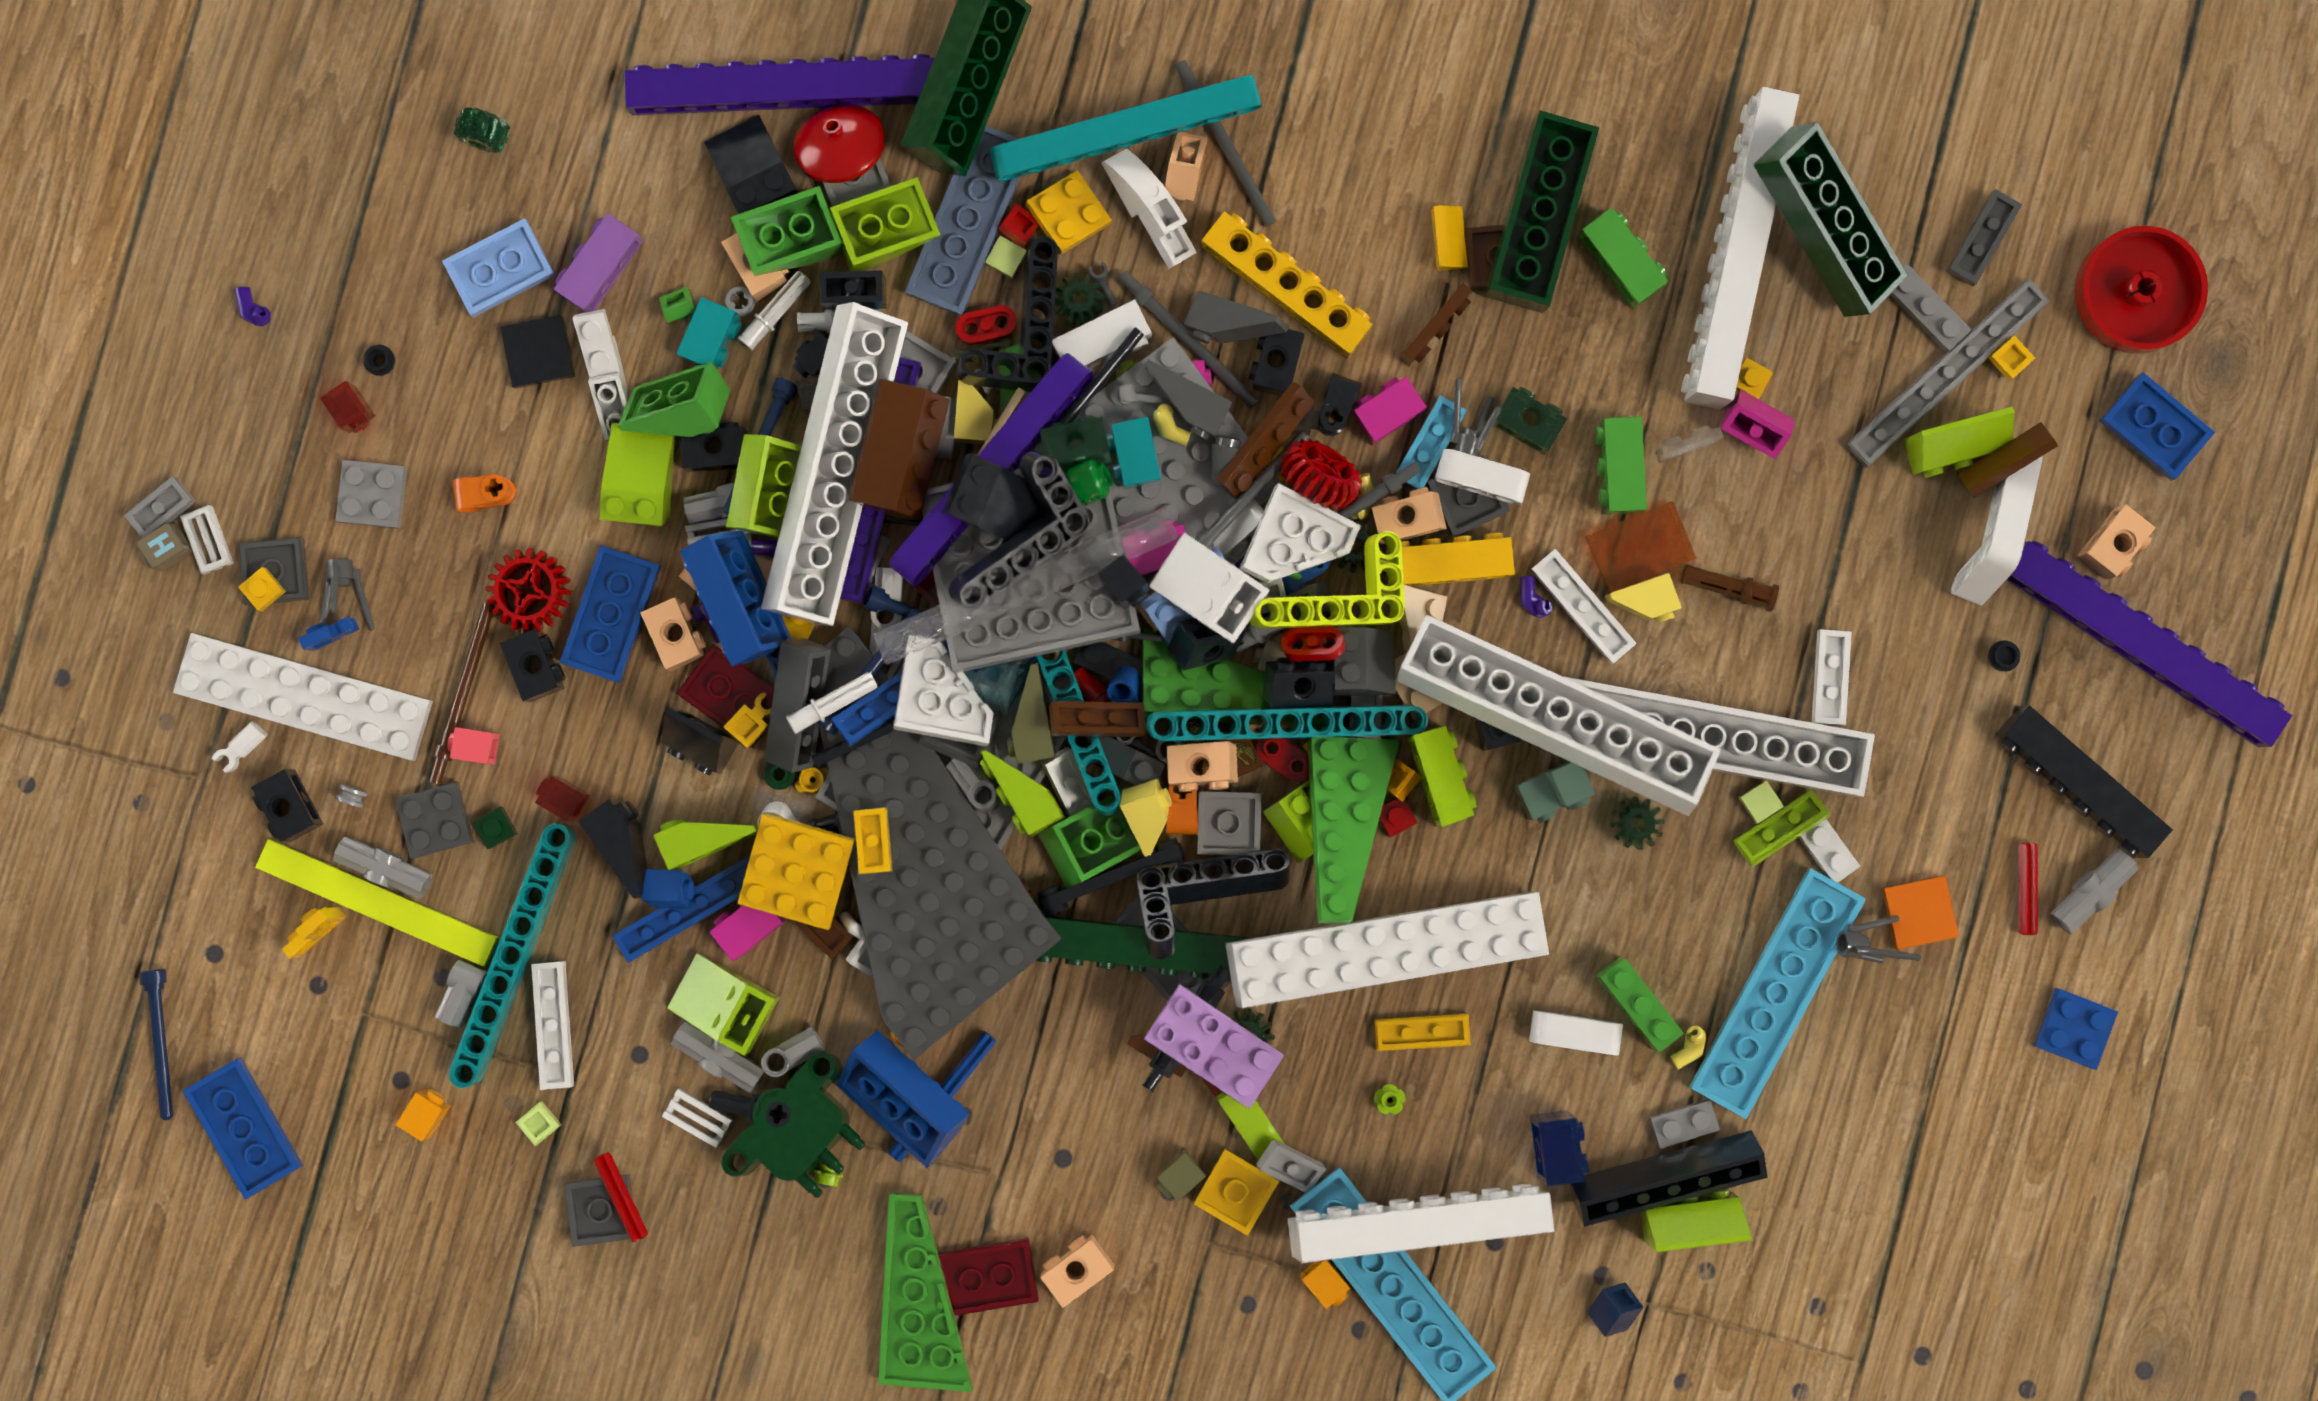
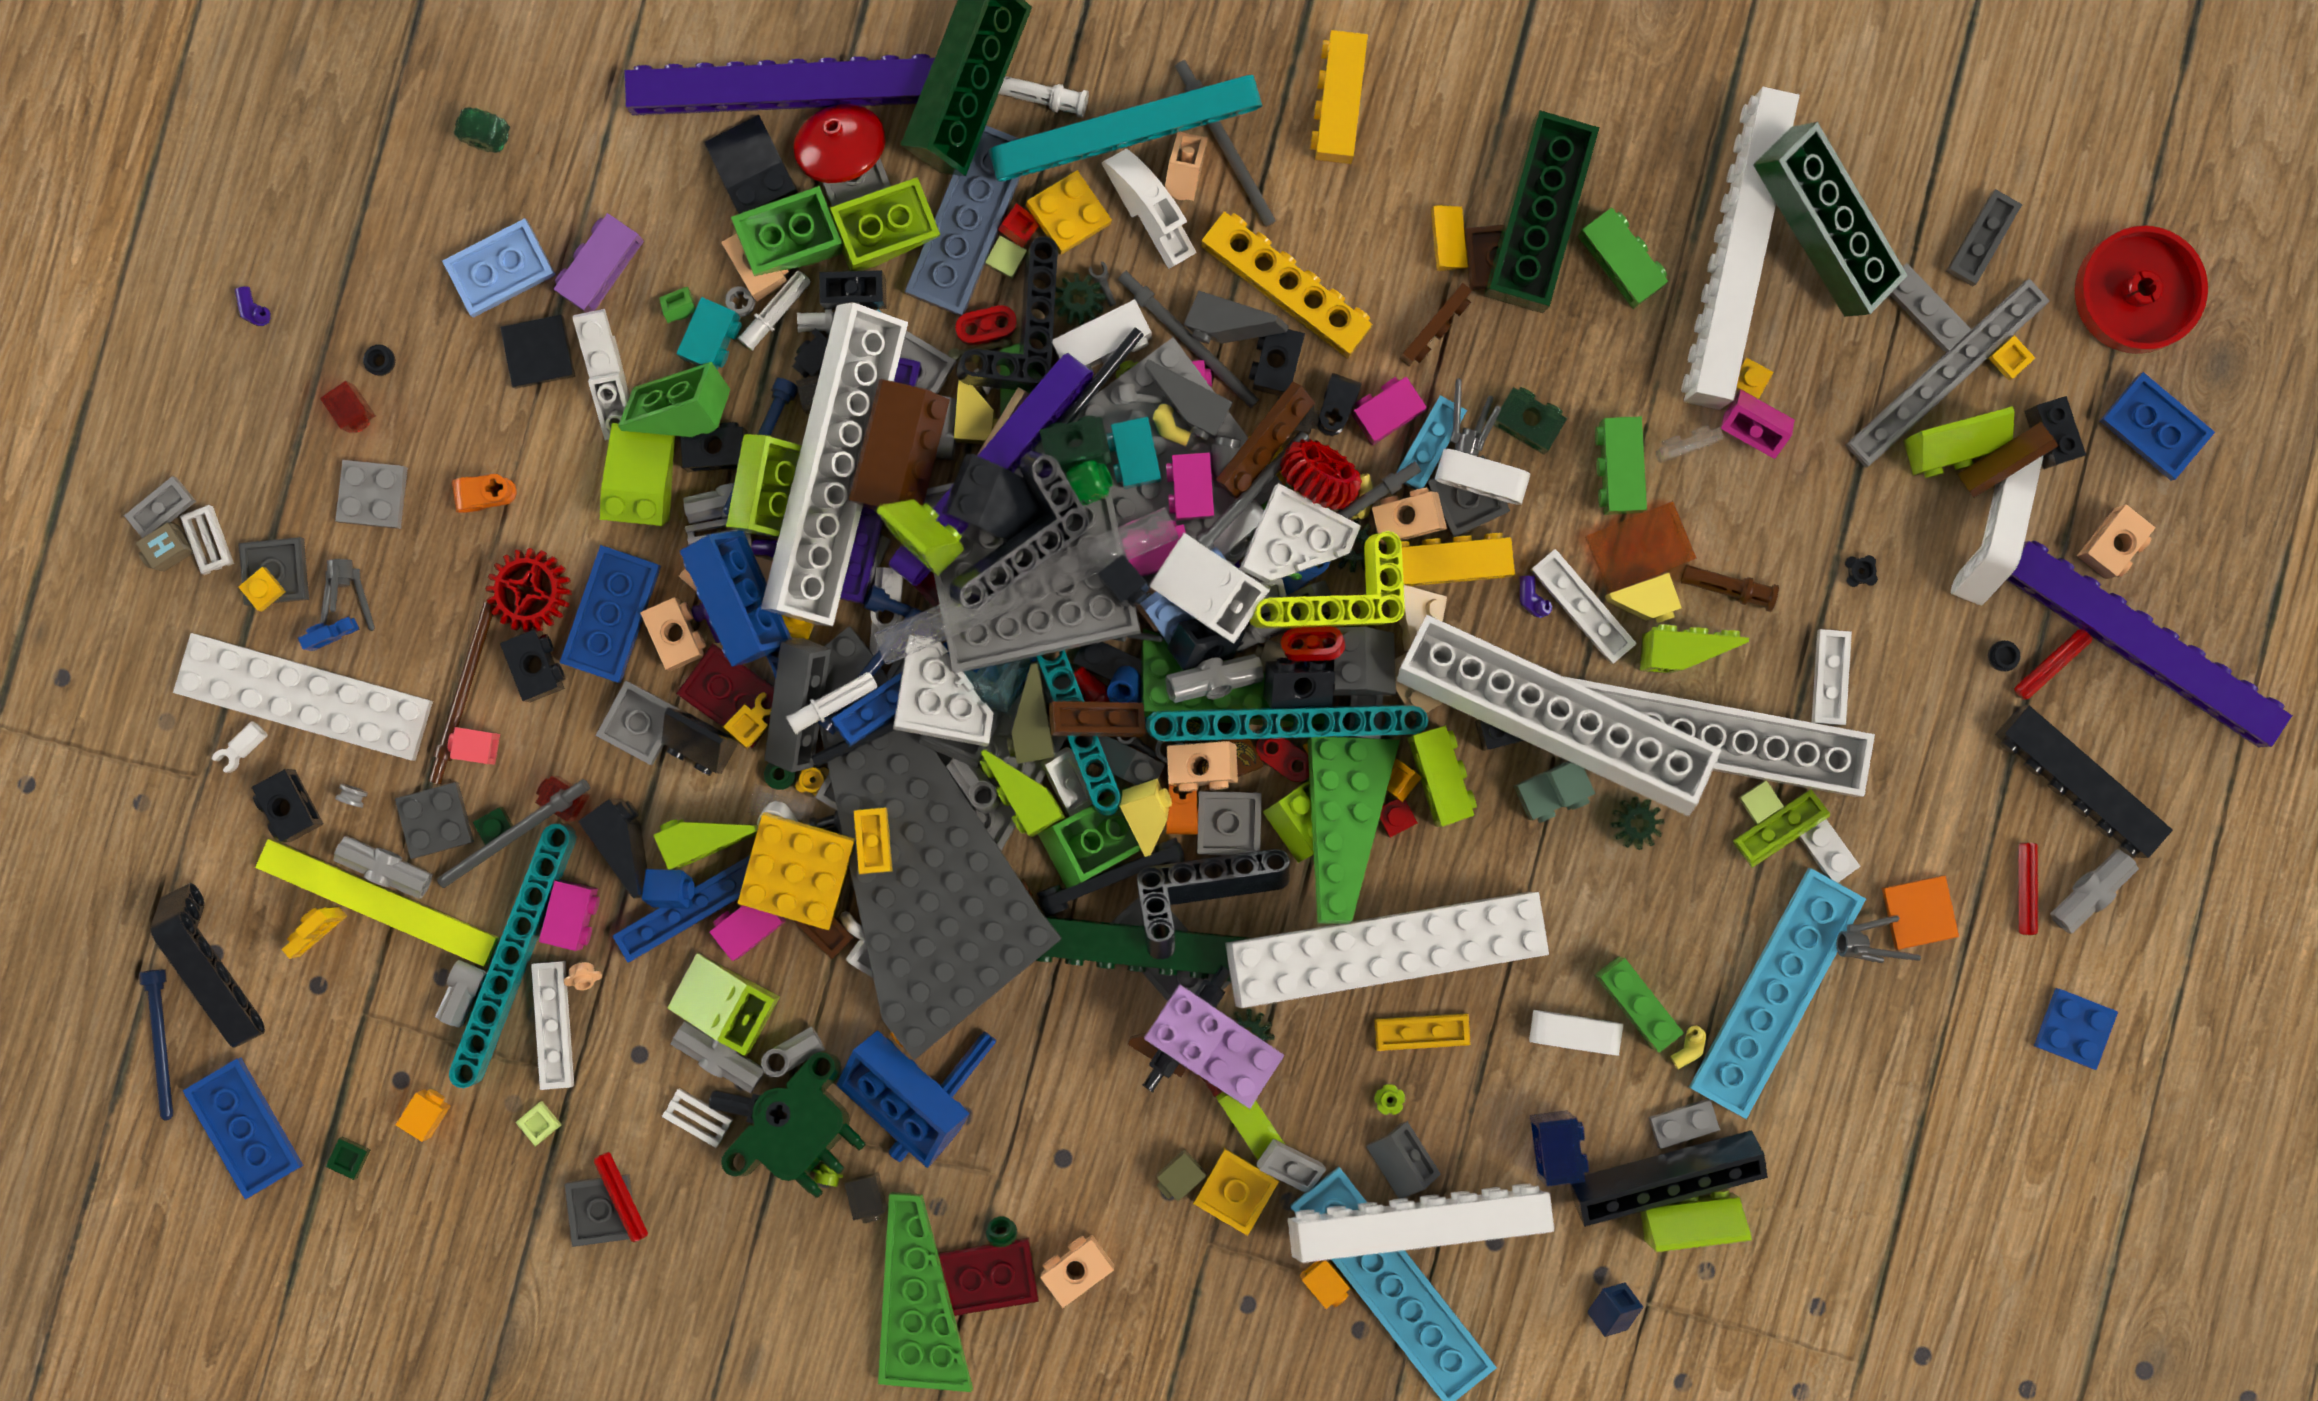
(200, 968): none -> black beam
(348, 1158): none -> dark green plate
(558, 802): none -> dark grey bar
(569, 915): none -> dark pink brick
(582, 976): none -> light nougat plate
(635, 723): none -> light grey plate
(866, 1197): none -> clear smoke brick
(922, 534): none -> lime slope
(1001, 1225): none -> dark green plate
(1055, 97): none -> white pin
(1192, 486): none -> dark pink brick
(1214, 678): none -> light grey piece
(1340, 96): none -> yellow brick
(1404, 1161): none -> dark grey panel
(1673, 651): none -> lime slope
(1867, 564): none -> black plate
(2053, 664): none -> red axle
(2060, 423): none -> black brick

